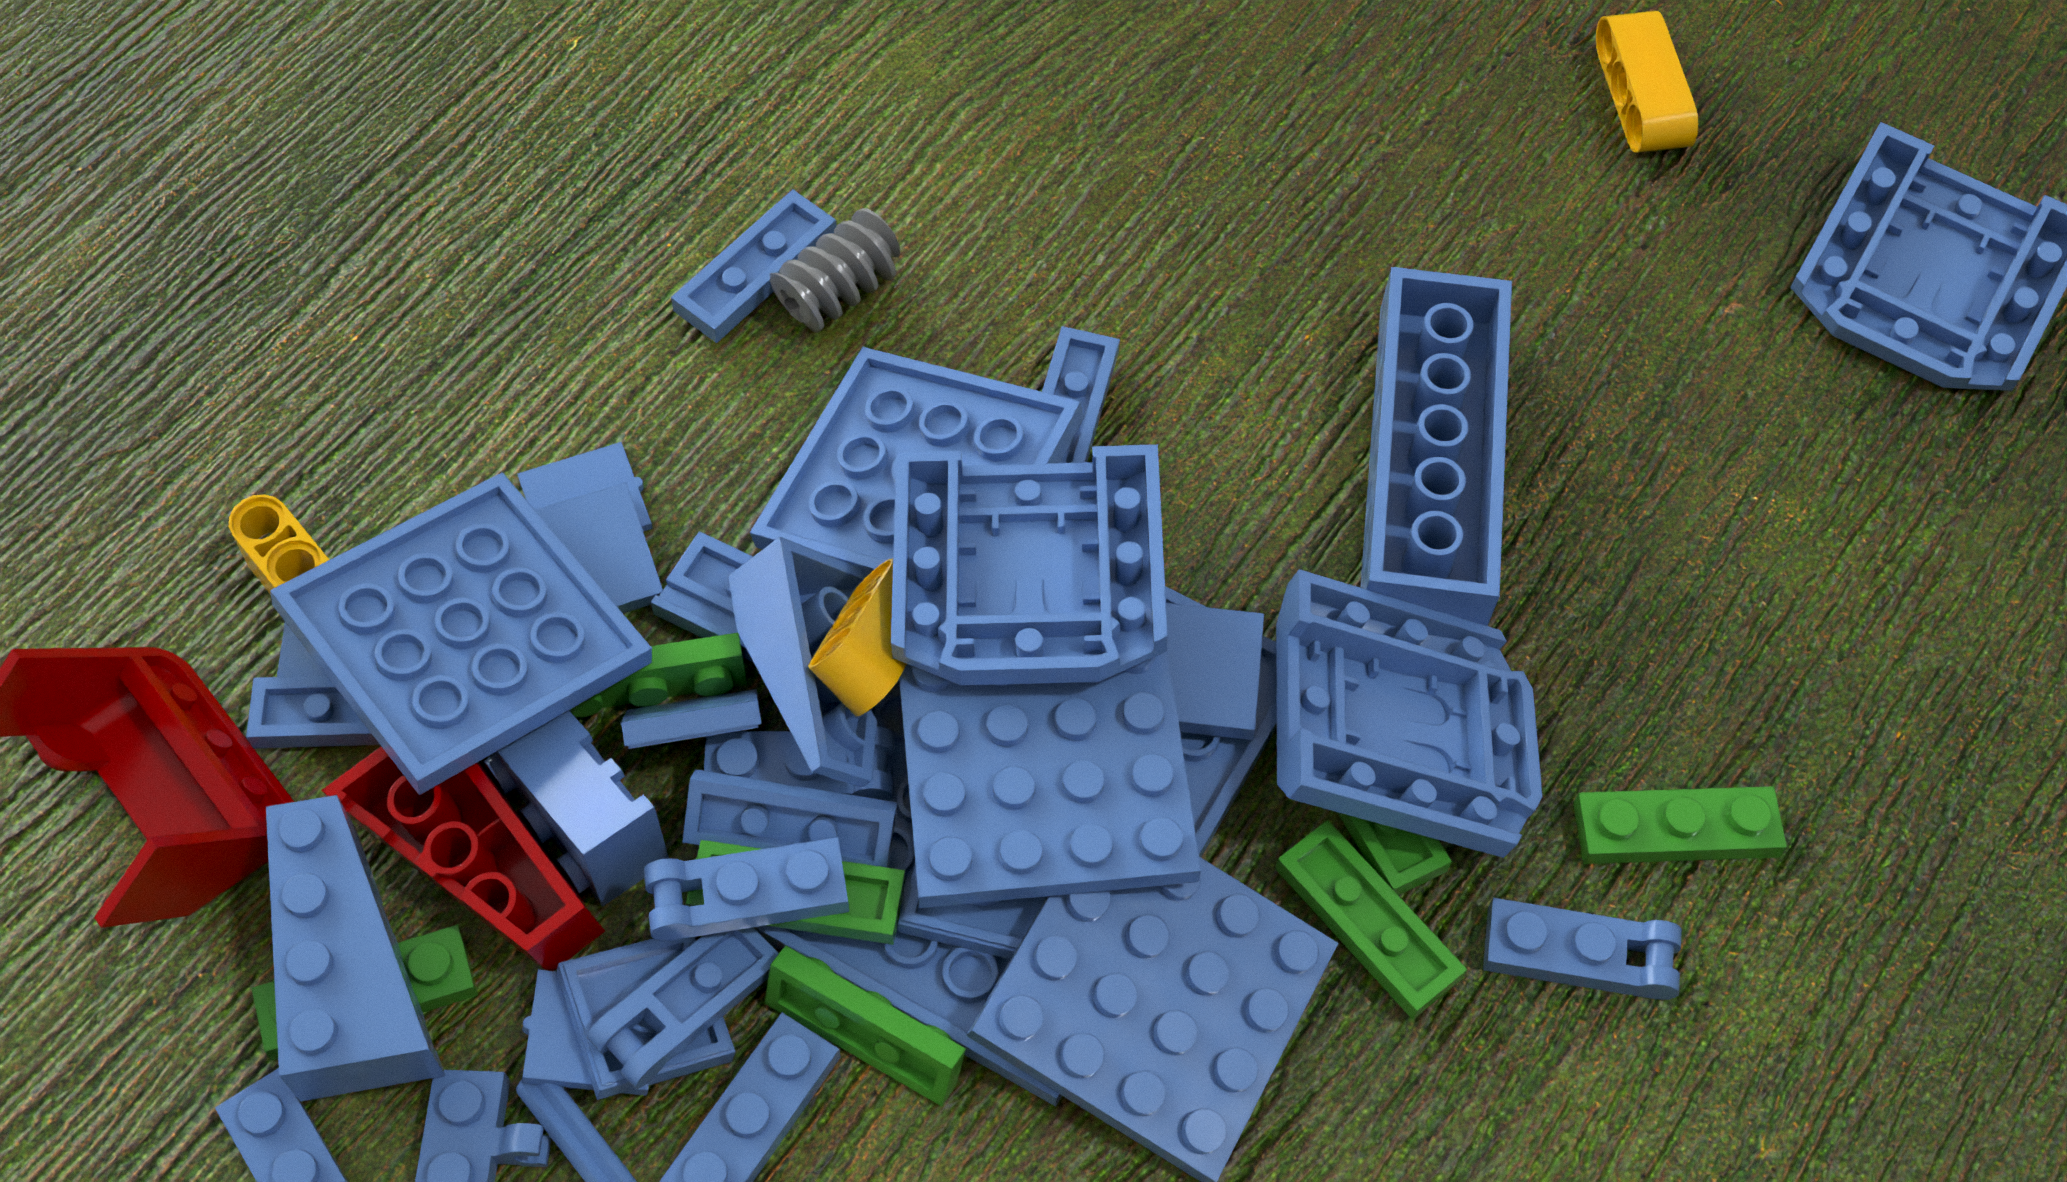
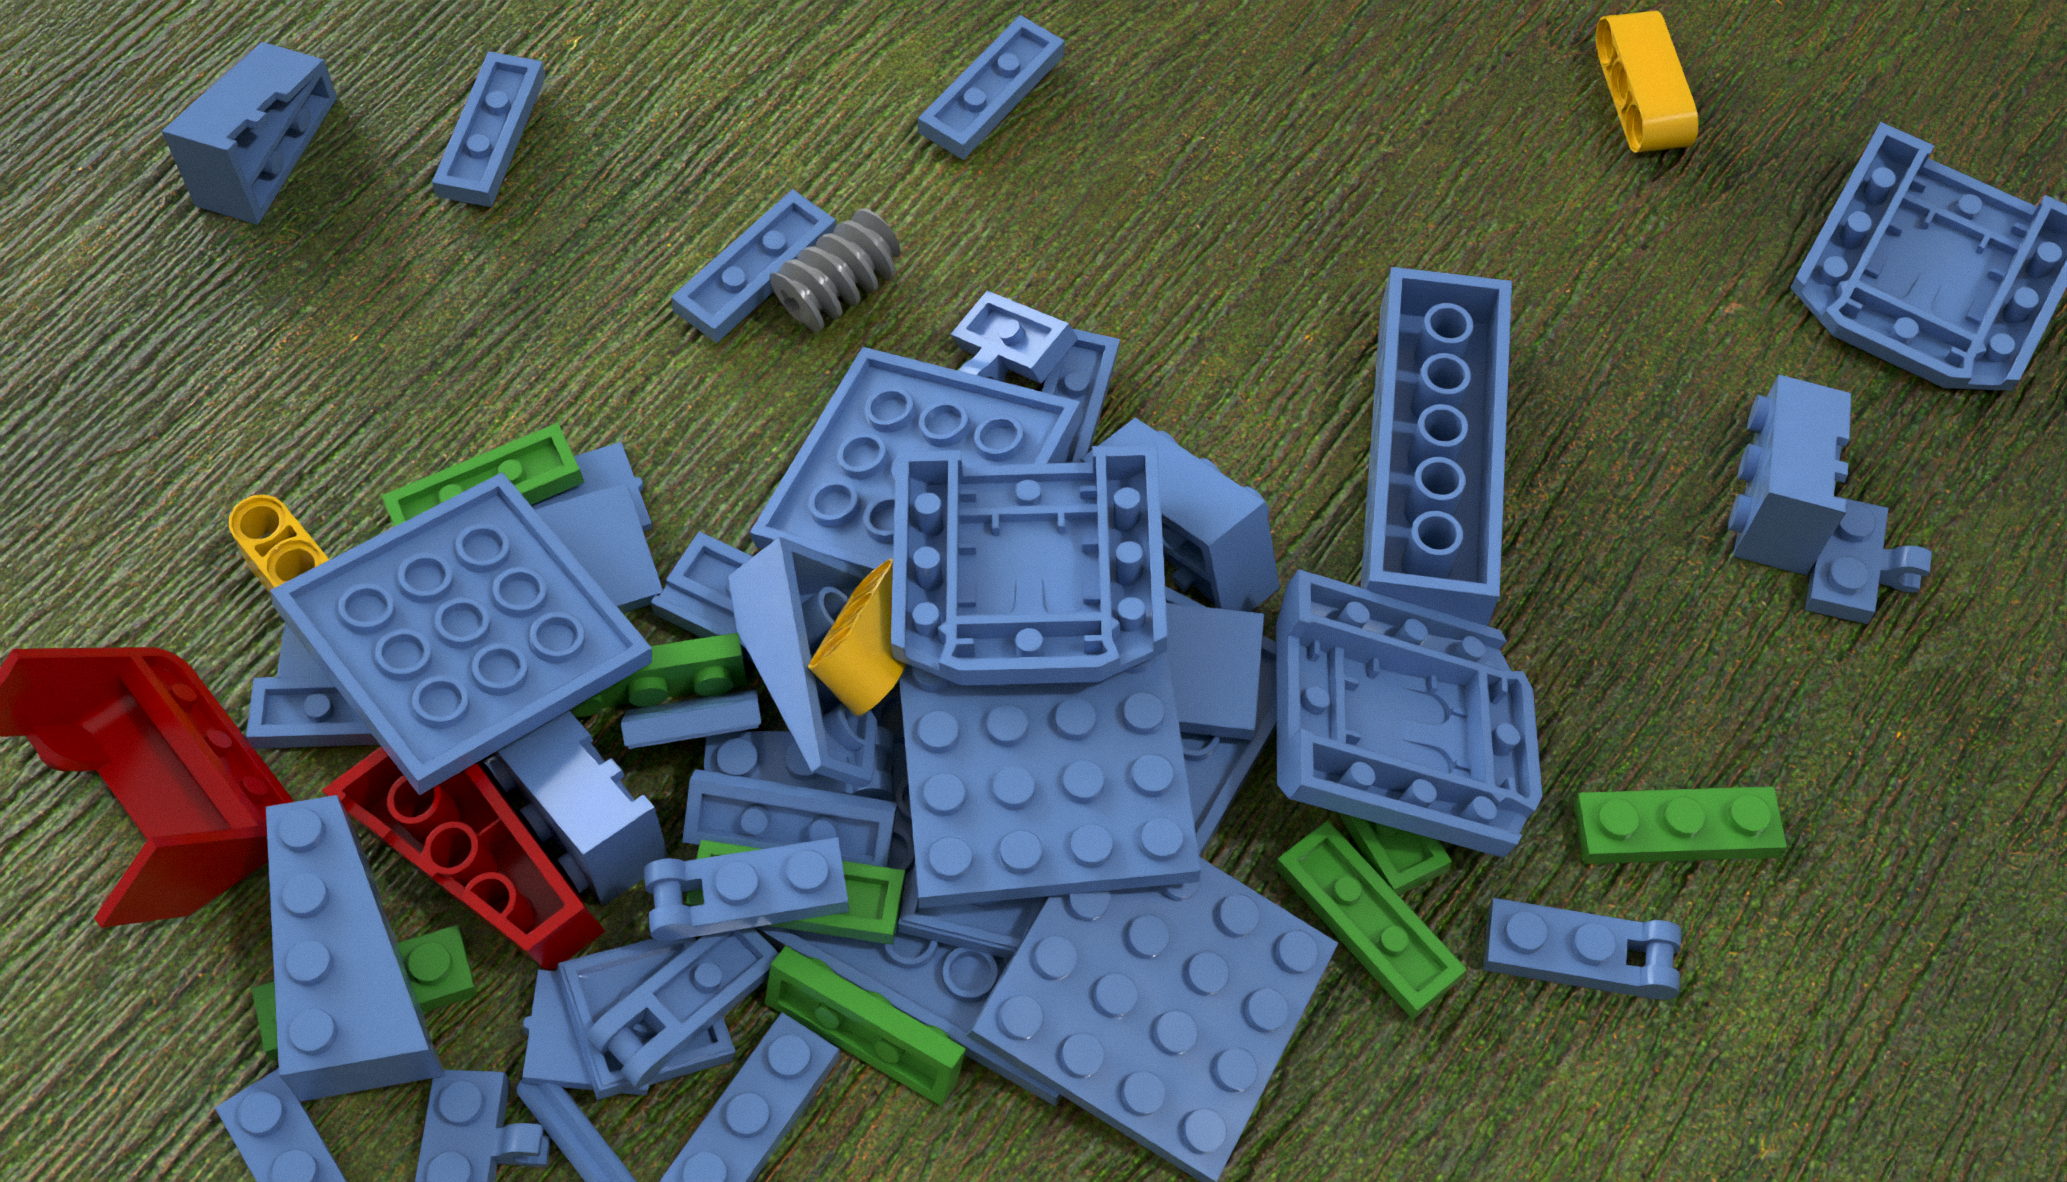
(250, 130): none -> medium blue wedge
(489, 129): none -> medium blue plate
(535, 464): none -> bright green plate
(991, 87): none -> medium blue plate
(1011, 338): none -> medium blue plate
(1209, 524): none -> medium blue wedge
(1792, 475): none -> medium blue wedge
(1854, 564): none -> medium blue plate

